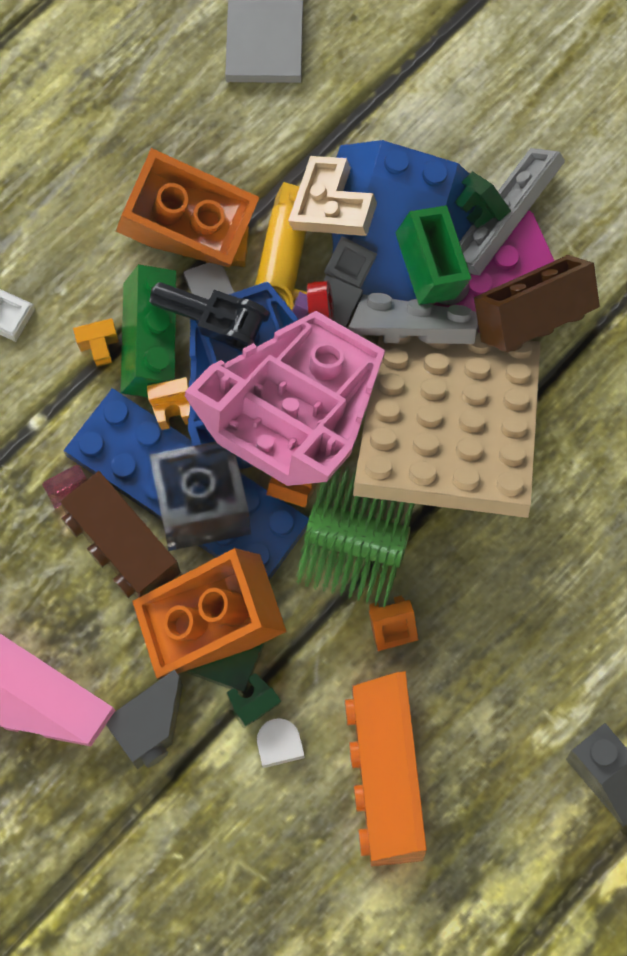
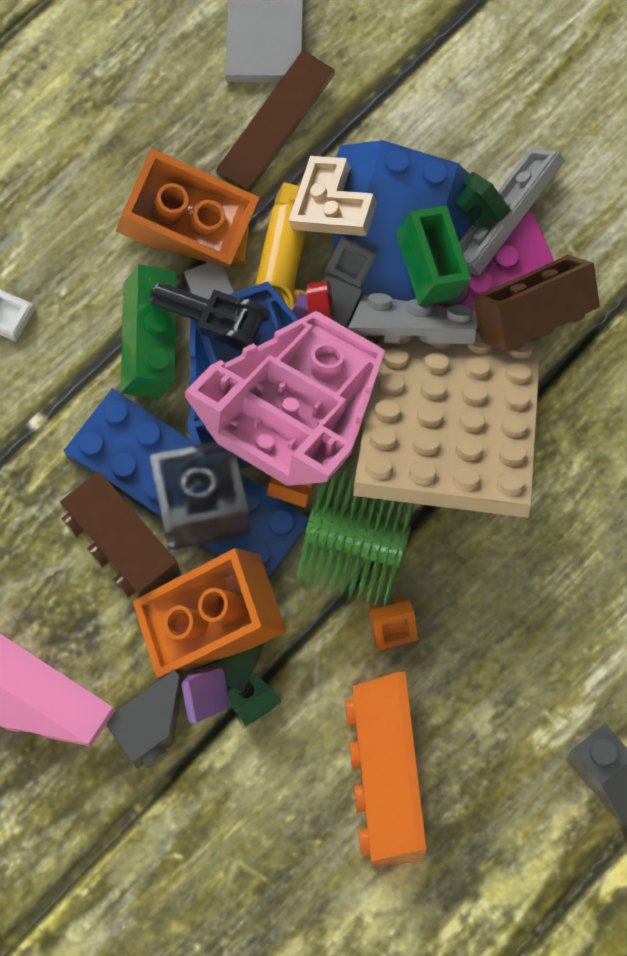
(63, 484): clear pink tile -> none
(97, 338): light orange tile -> none
(169, 401): light orange tile -> none
(205, 693): none -> medium lavender slope
(275, 121): none -> reddish brown tile
(279, 743): white tile -> none

